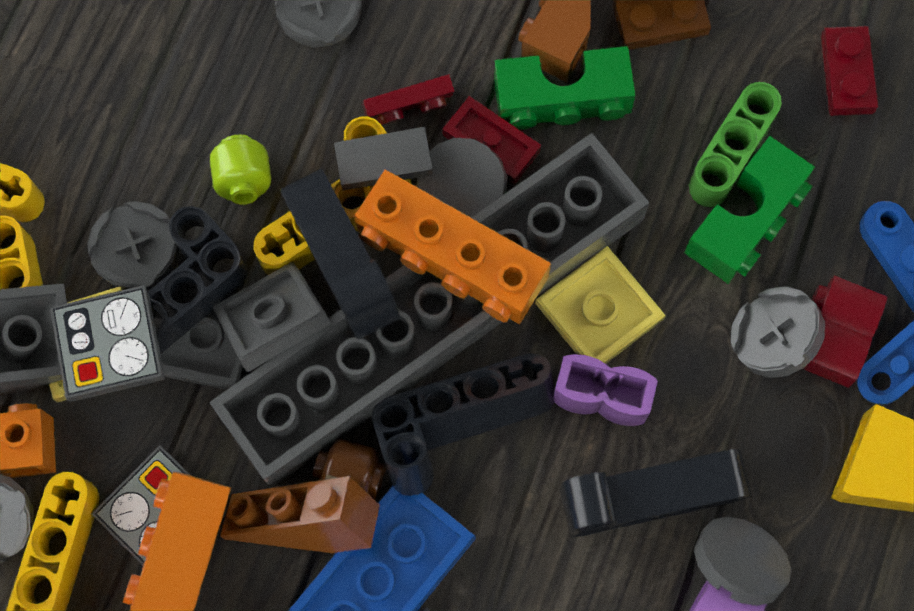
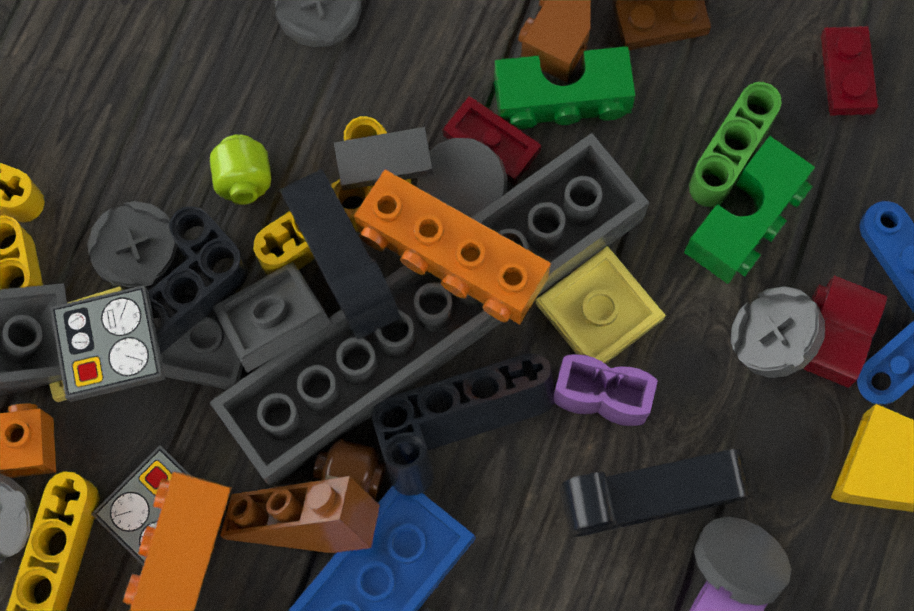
(427, 95): dark red plate -> none

